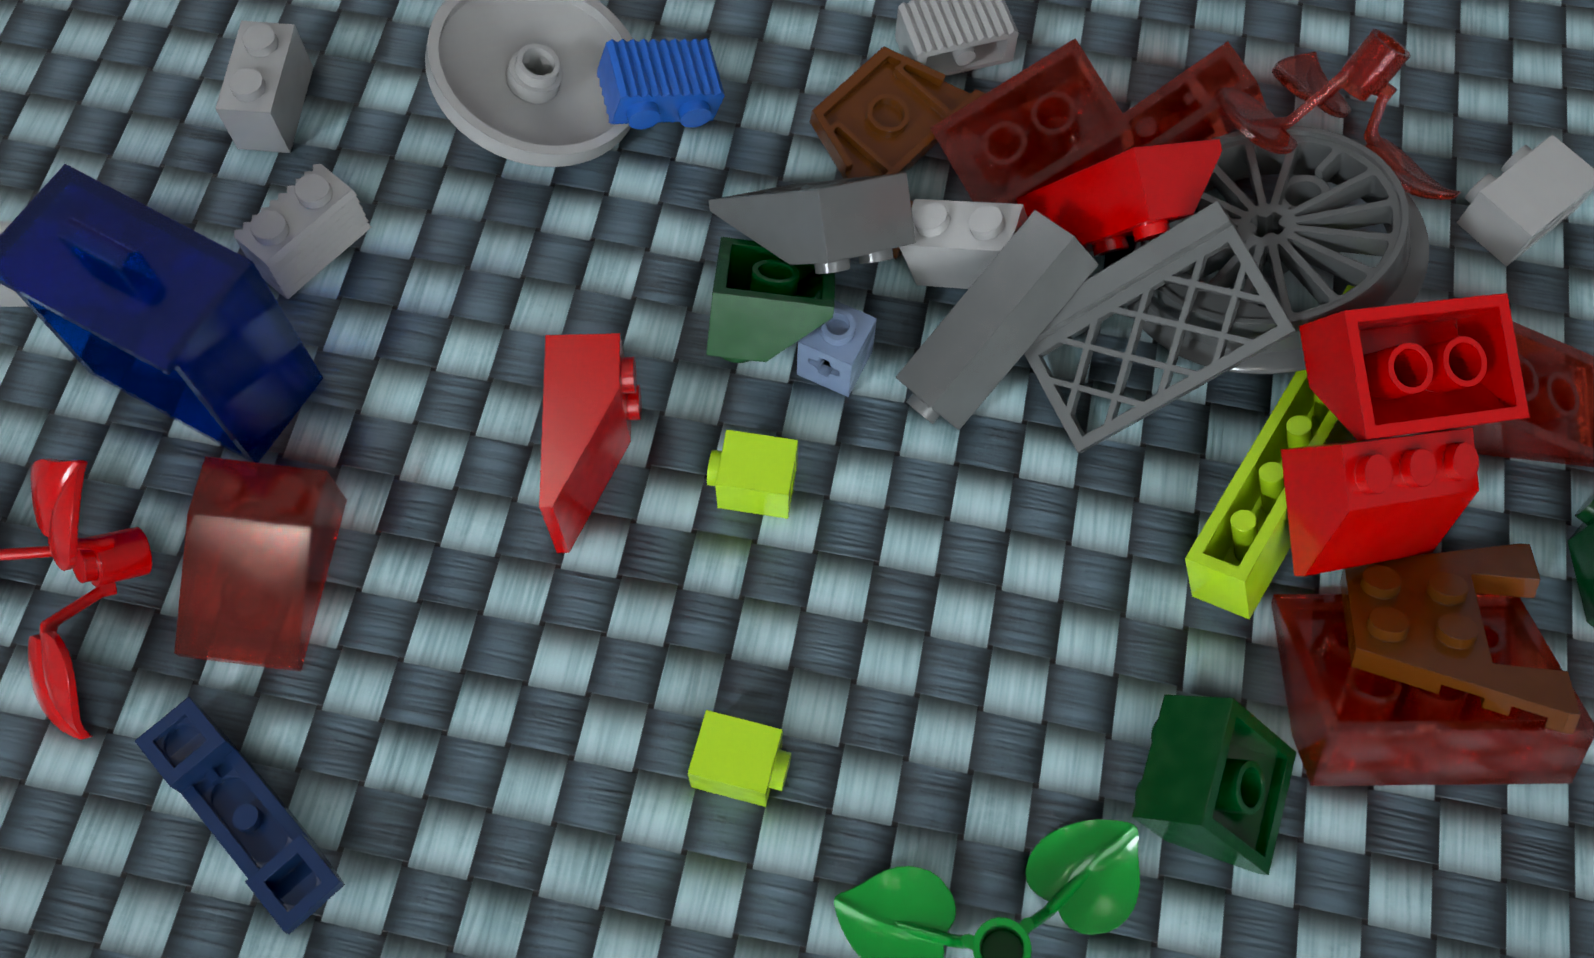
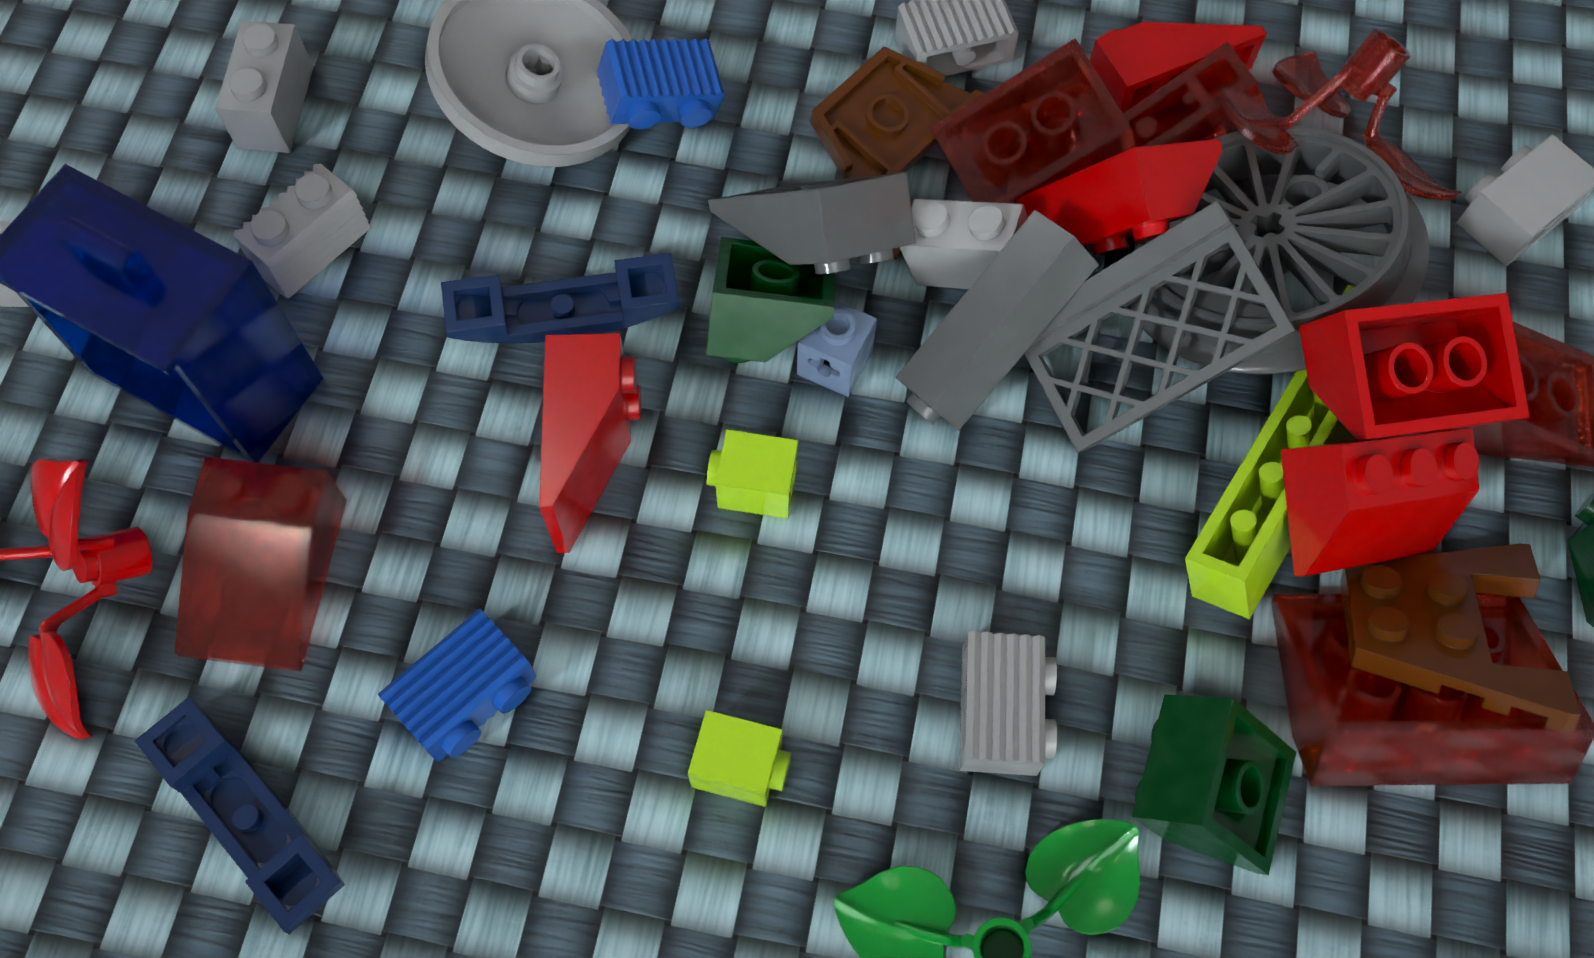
(460, 687): none -> blue brick
(590, 304): none -> dark blue slope
(1005, 704): none -> light grey brick
(1151, 54): none -> red slope

